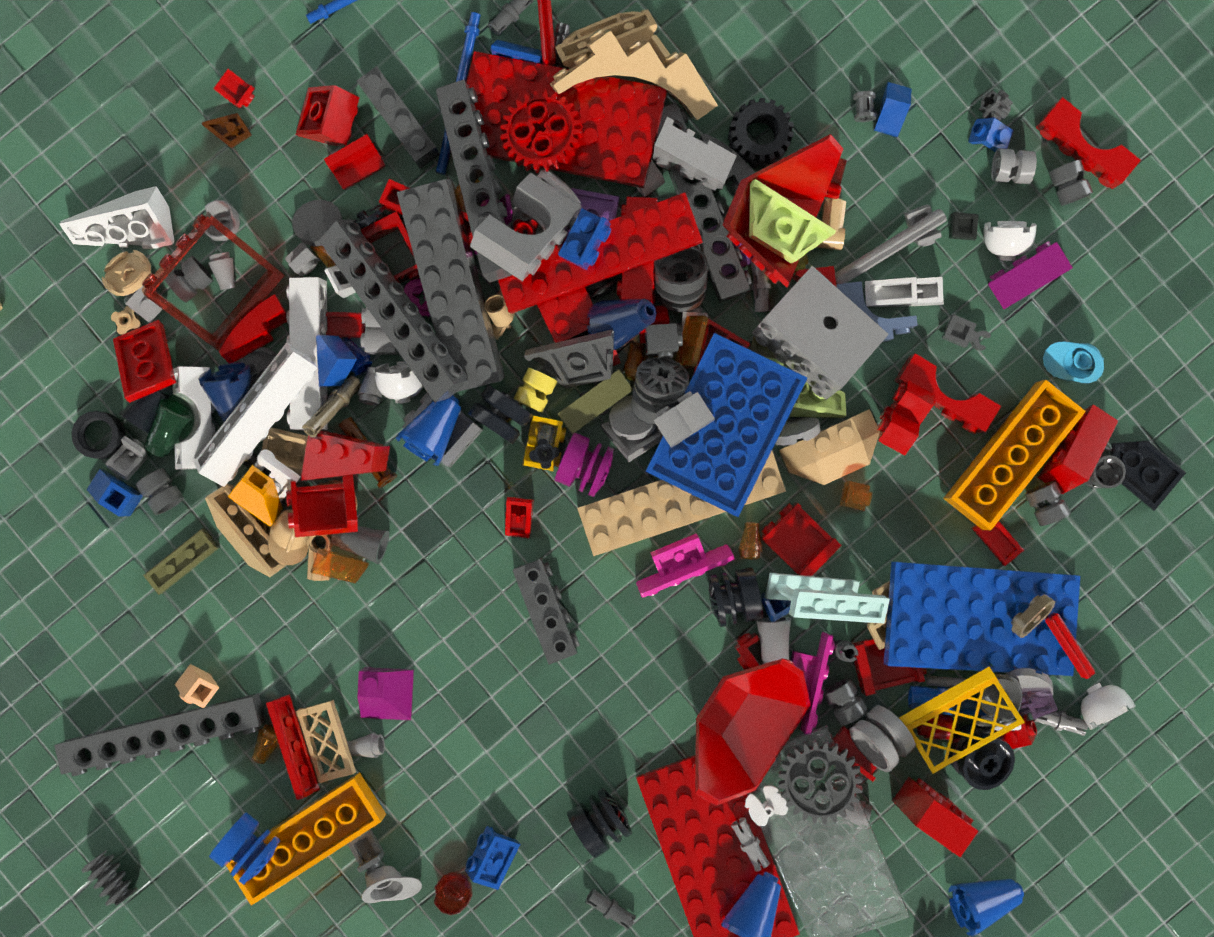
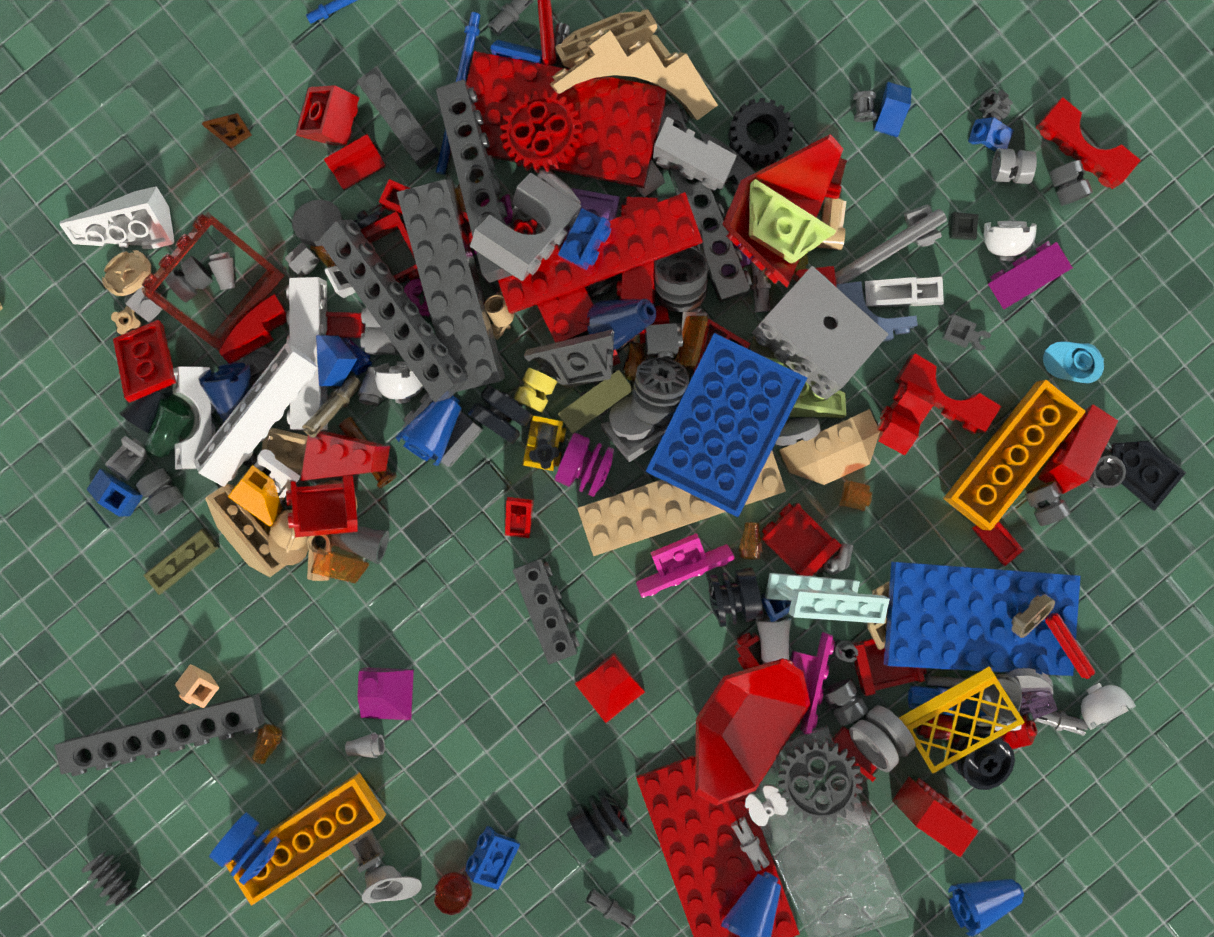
(80, 427): black tyre -> none
(224, 213): light grey hair -> none
(234, 89): red bracket -> none
(293, 746): red tile -> none
(342, 749): tan window -> none
(609, 687): none -> red slope
(683, 419): light grey brick -> none
(840, 562): none -> light grey arm

